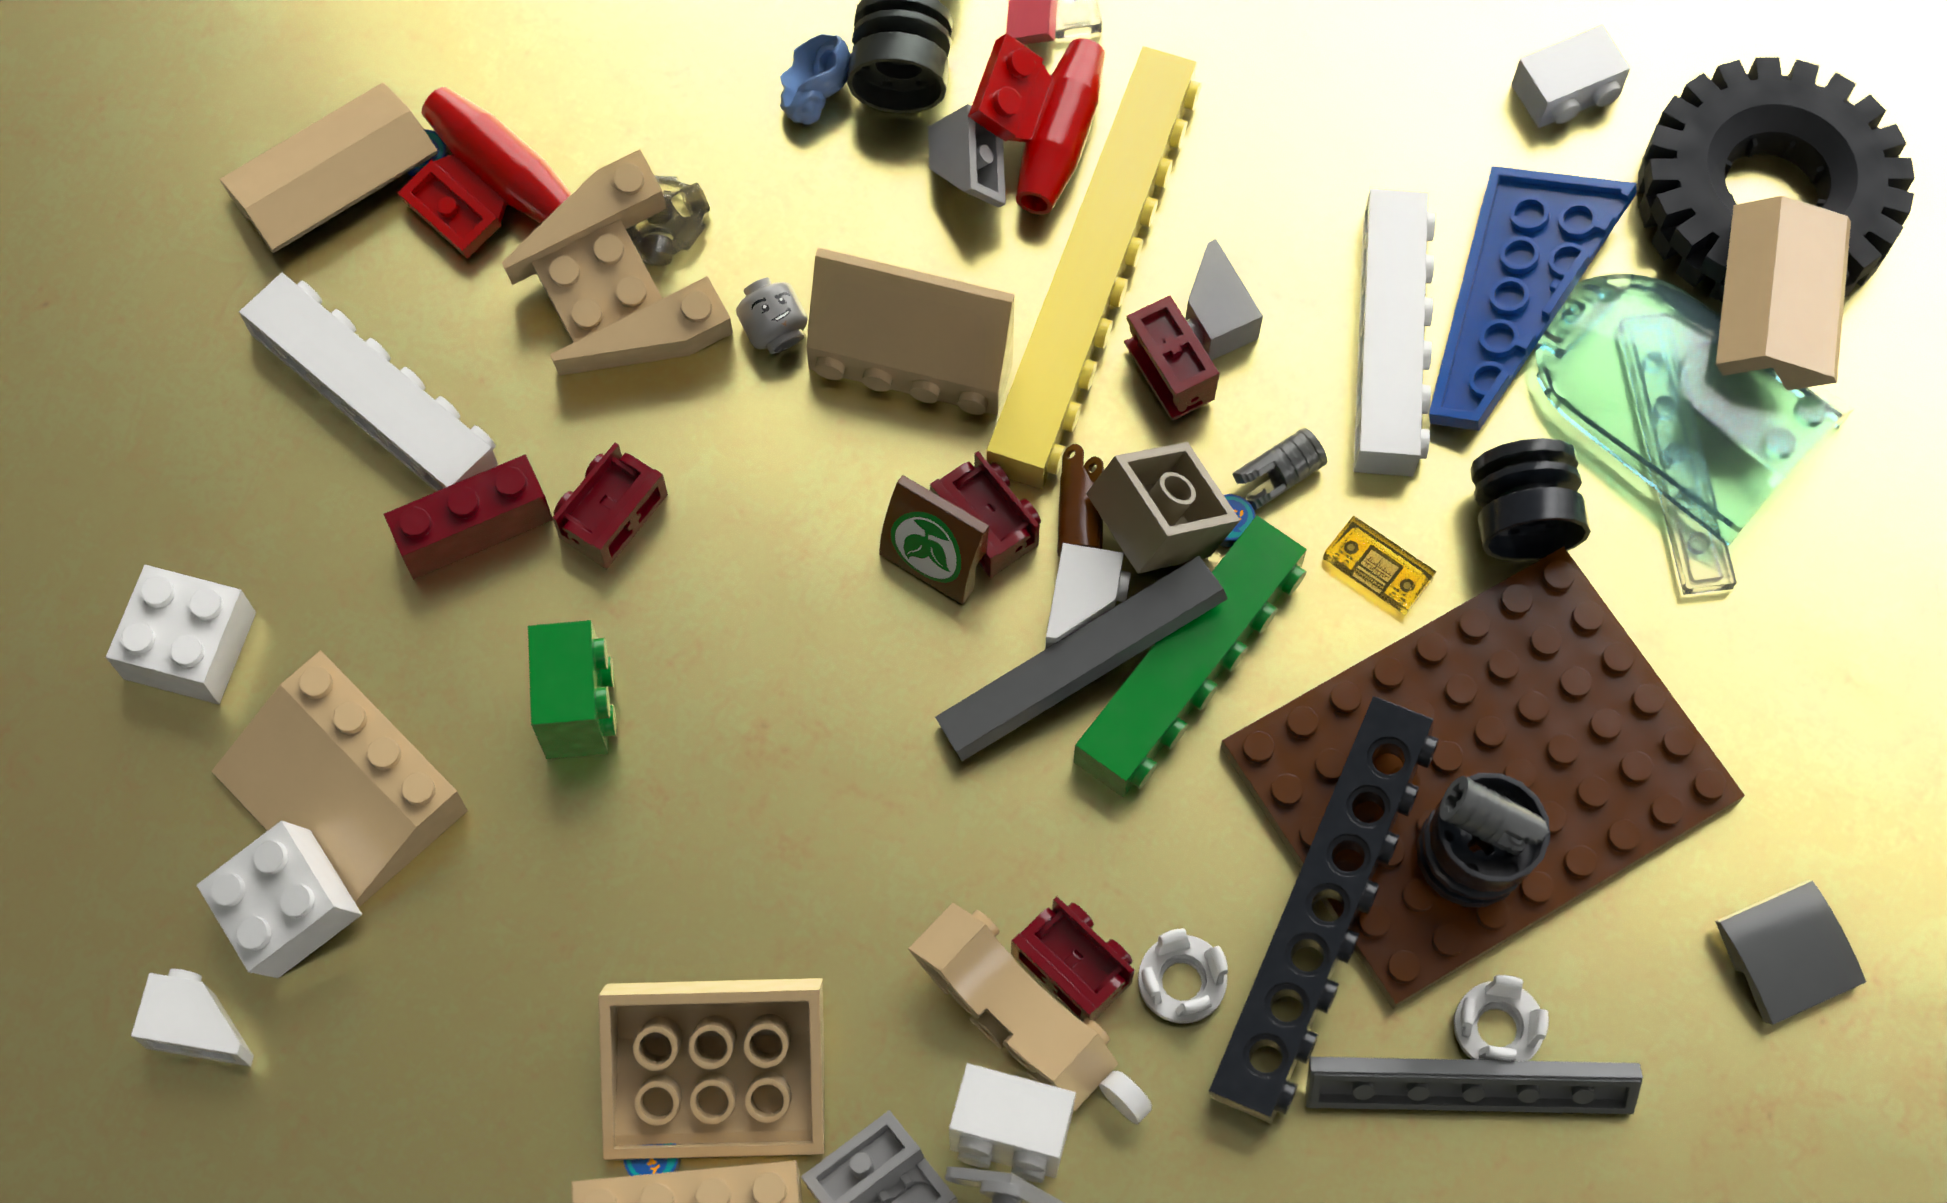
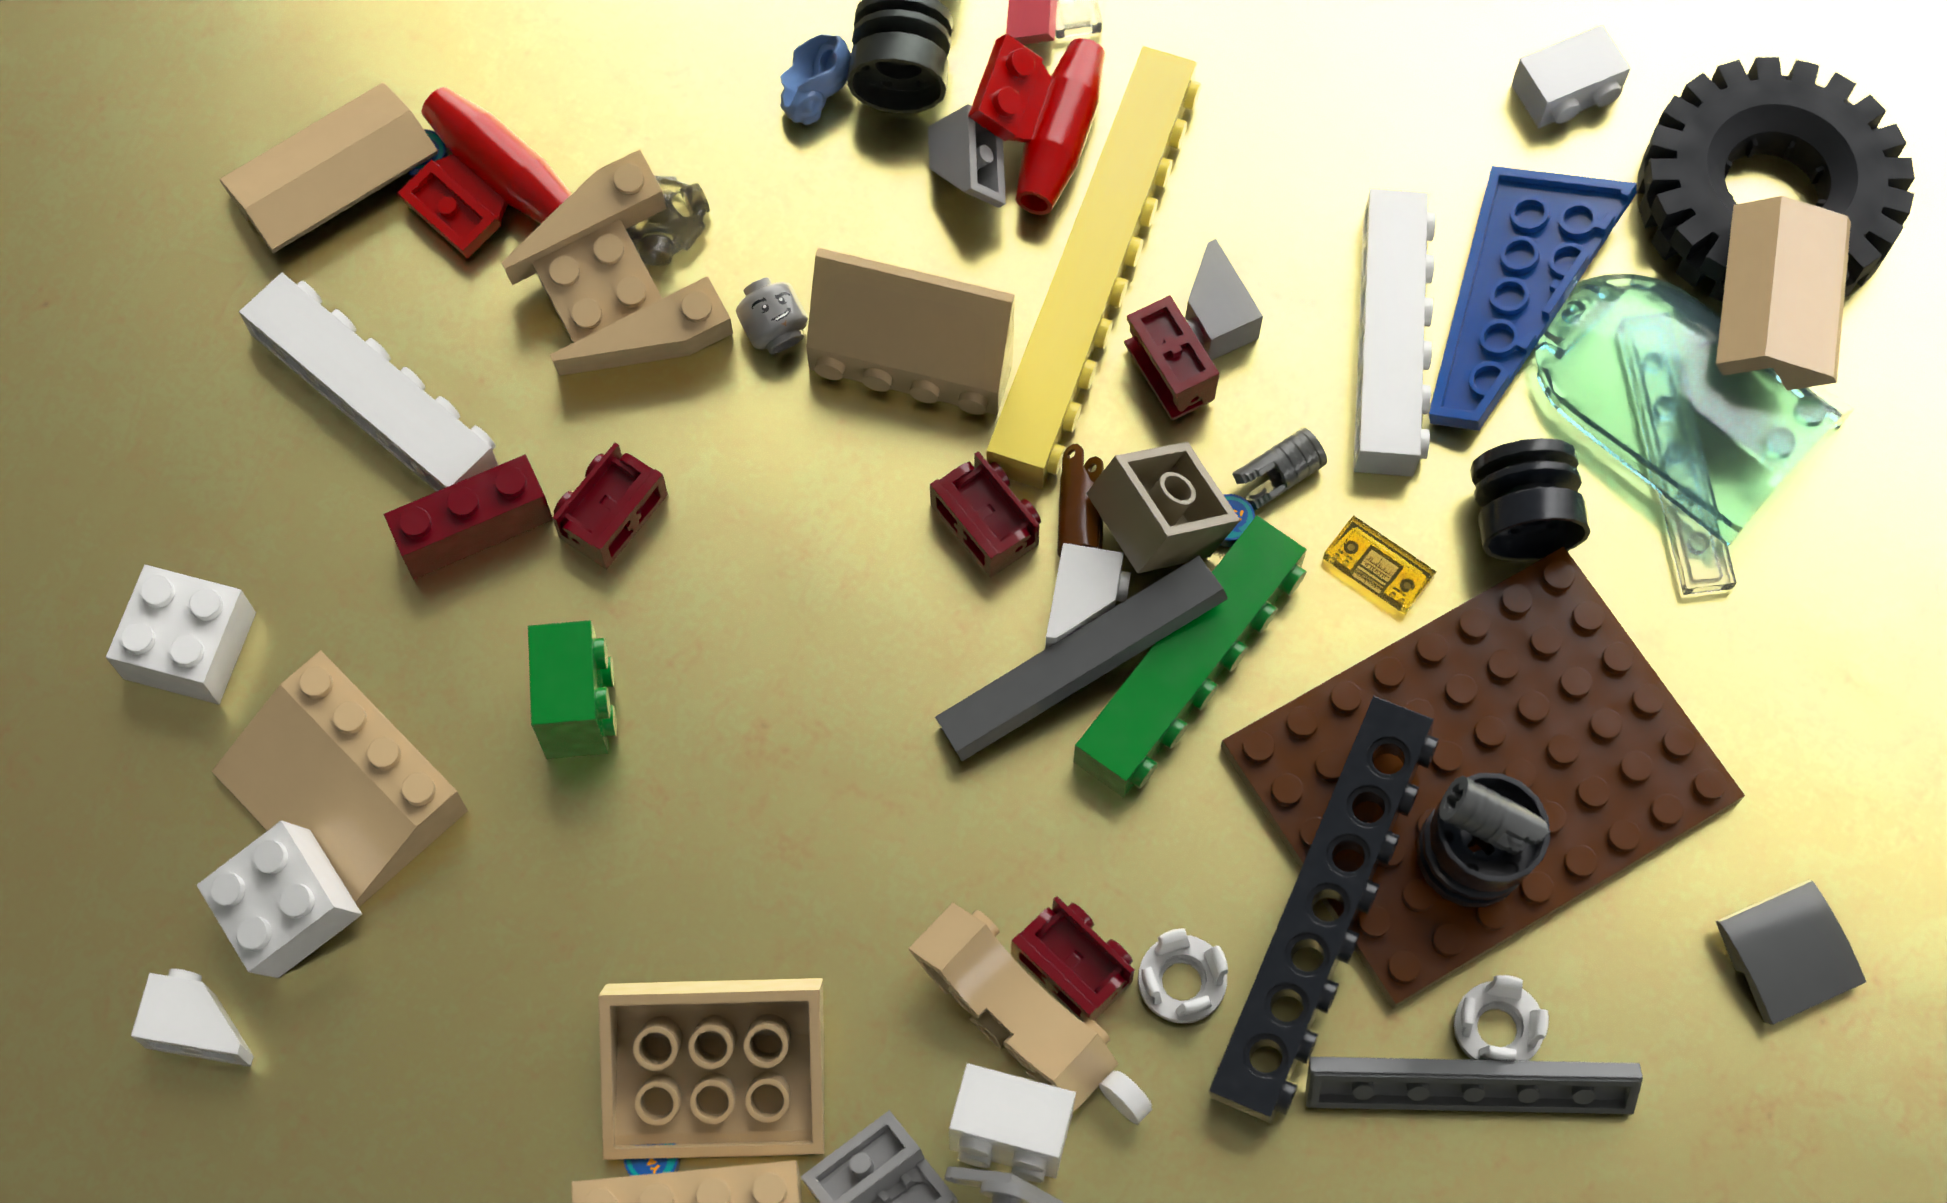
(933, 539): slope -> none

